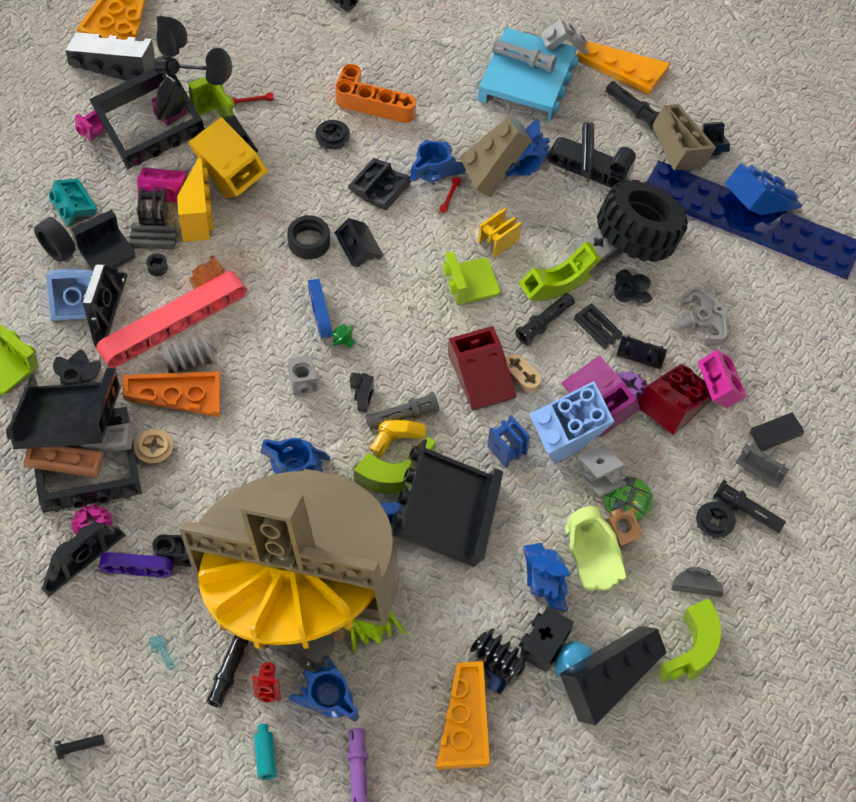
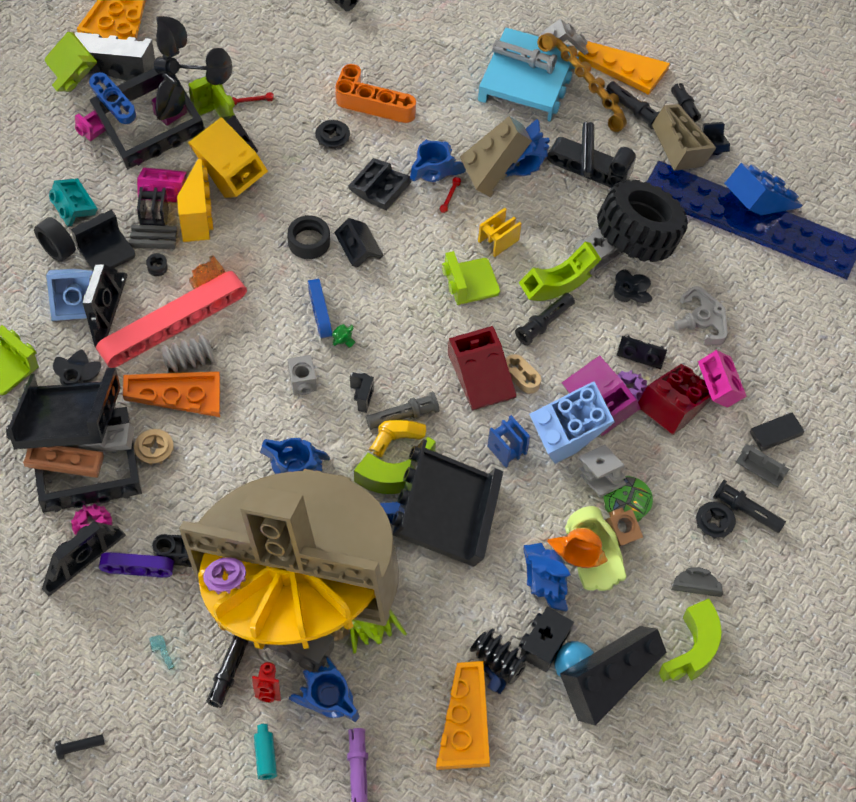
(69, 62): none -> lime bracket
(113, 107): none -> blue beam
(214, 575): none -> medium lavender gear
(580, 548): none -> orange piece
(595, 329): black tile -> none
(617, 121): none -> pearl gold bar
(686, 101): none -> black pin

